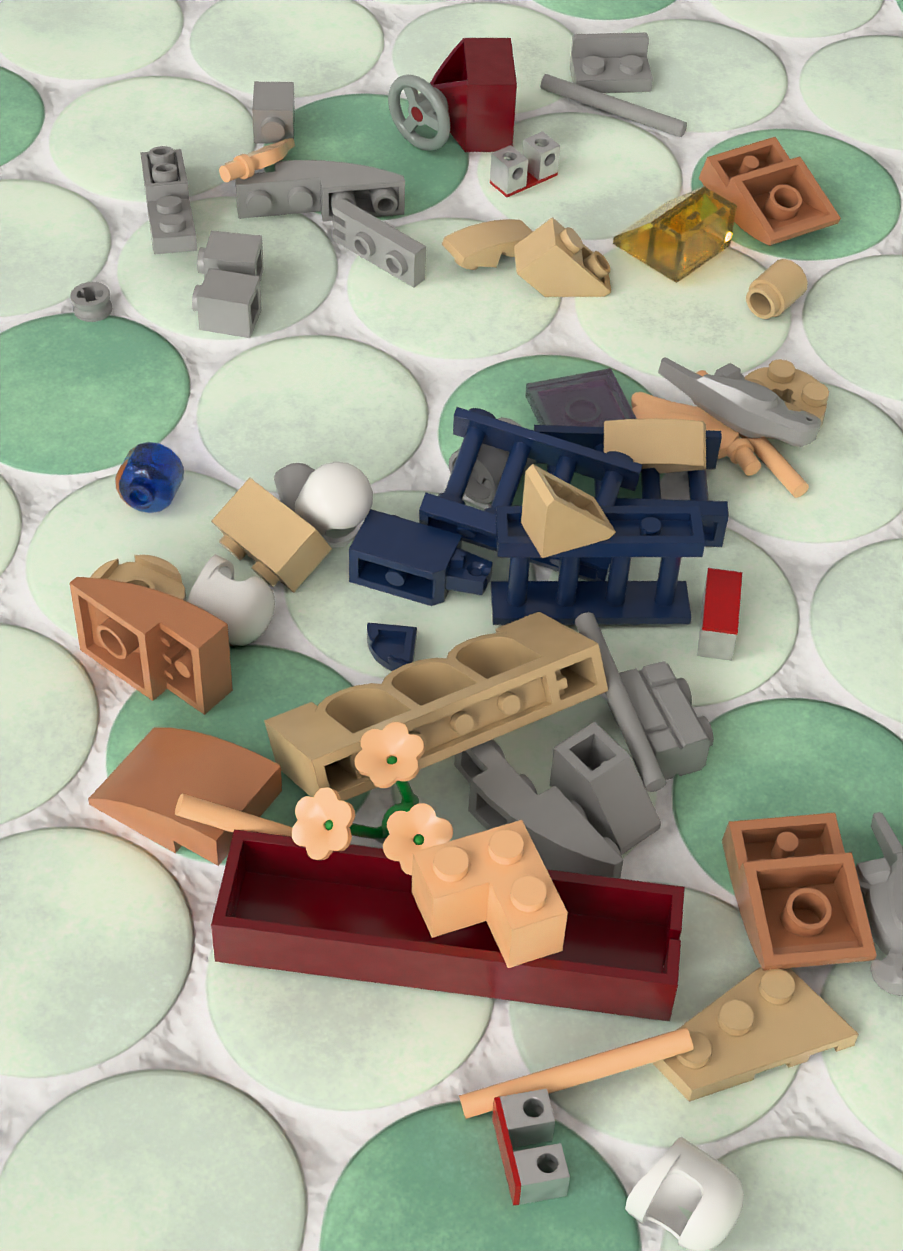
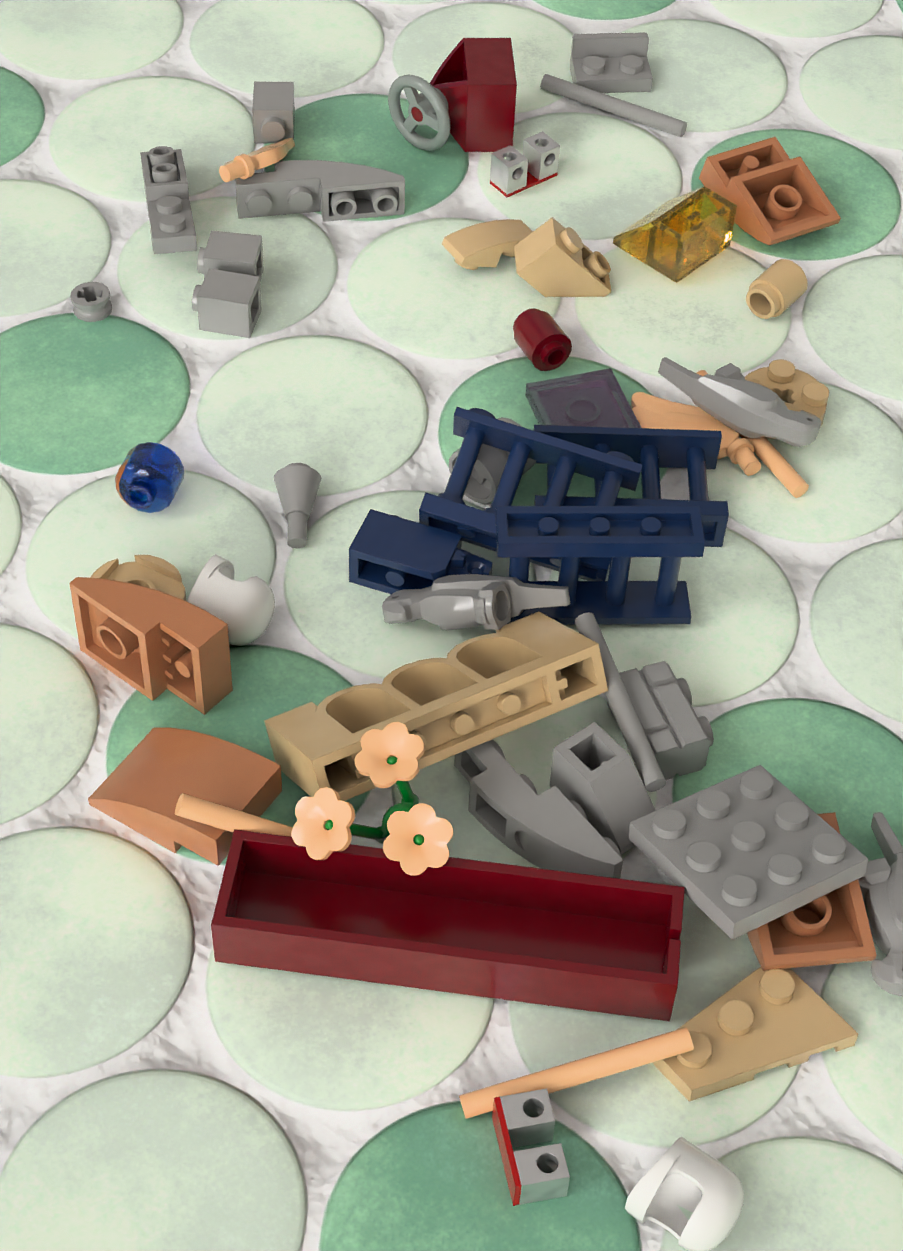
(271, 535): tan brick -> none
(335, 498): white helmet -> none
(378, 242): light grey hinge -> none
(391, 644): dark blue tile -> none
(471, 601): none -> light grey animal
(493, 880): light nougat brick -> none
(541, 339): none -> dark red brick
(560, 515): tan slope -> none
(659, 443): tan slope -> none
(720, 614): red piece -> none
(747, 850): none -> light grey plate

